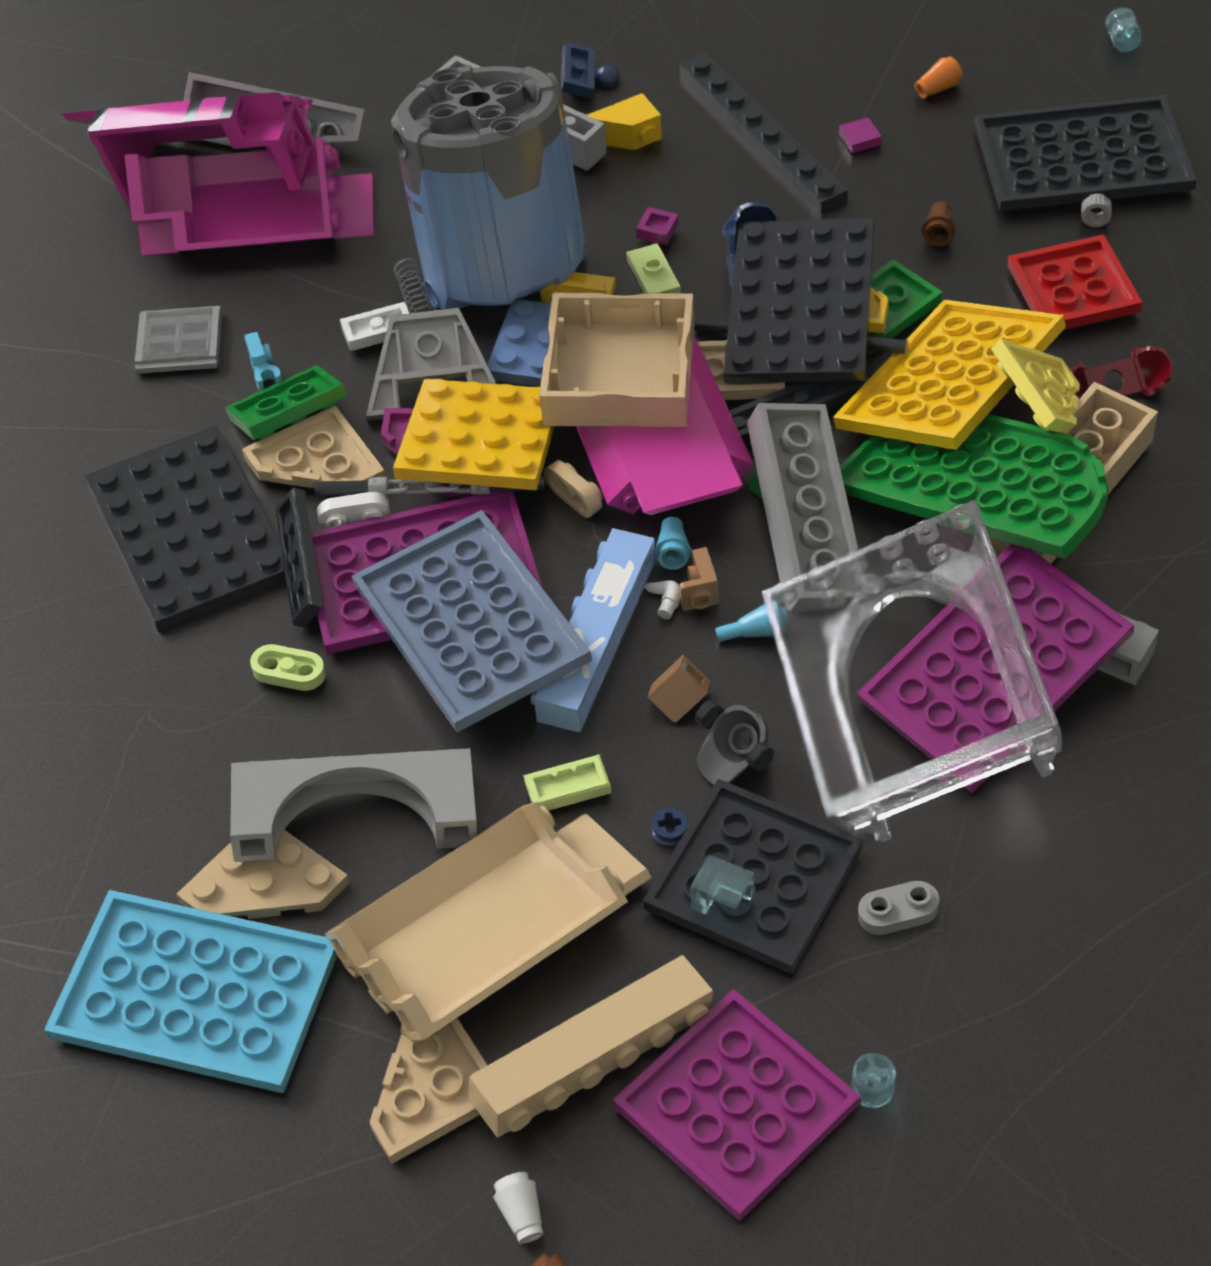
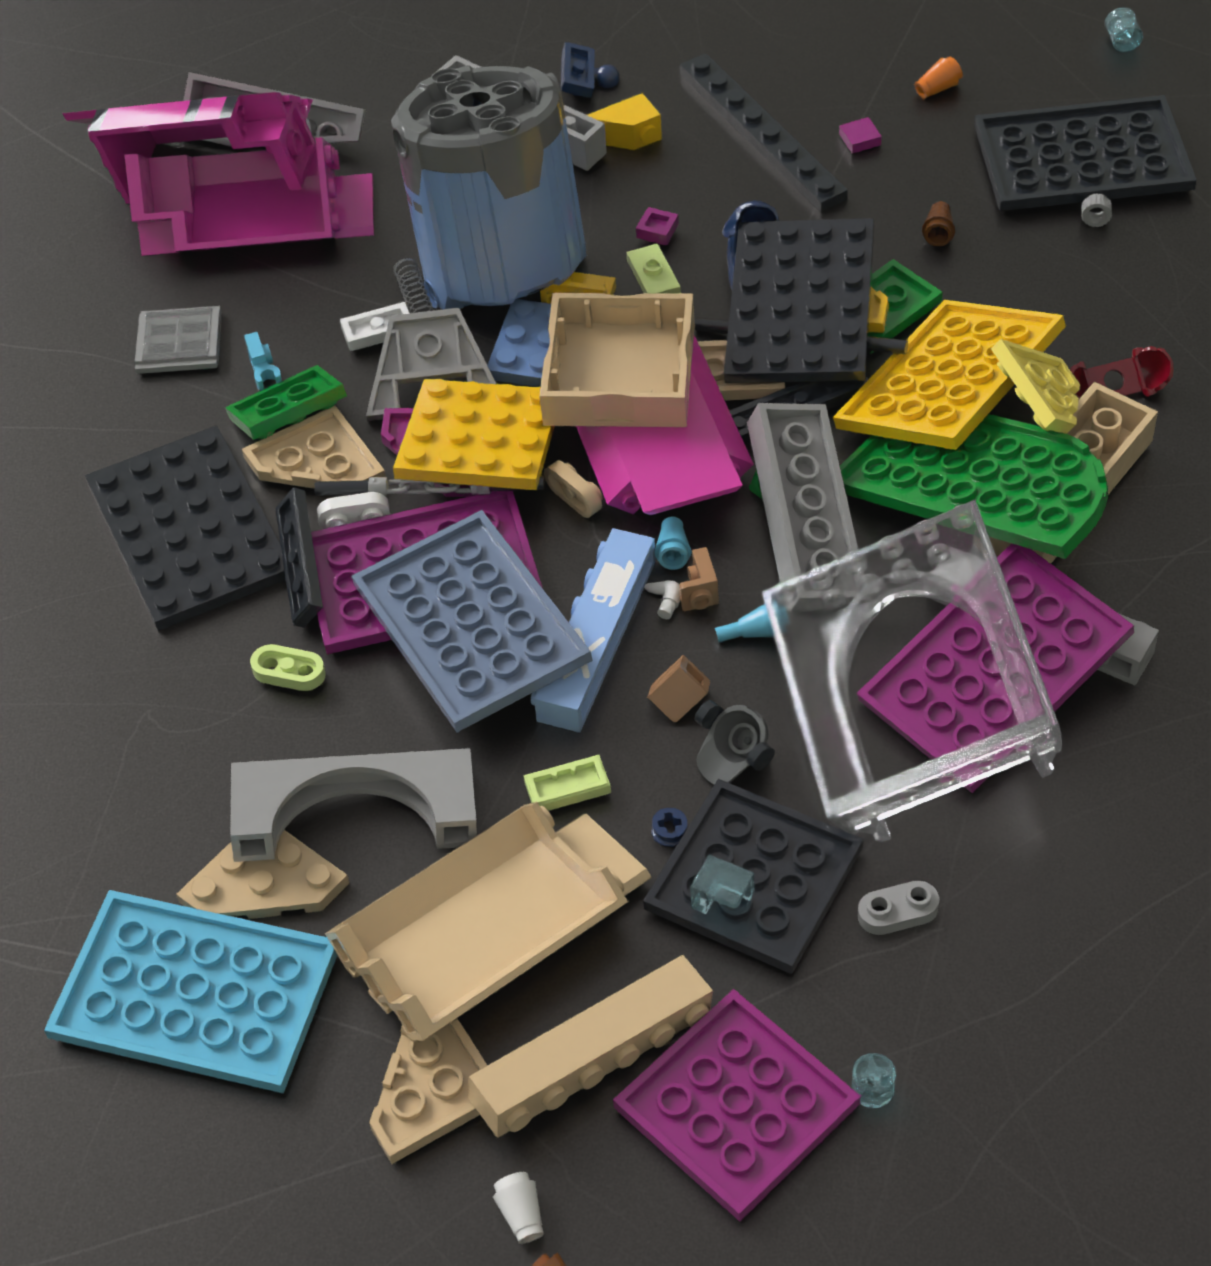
(1076, 281): red plate -> none

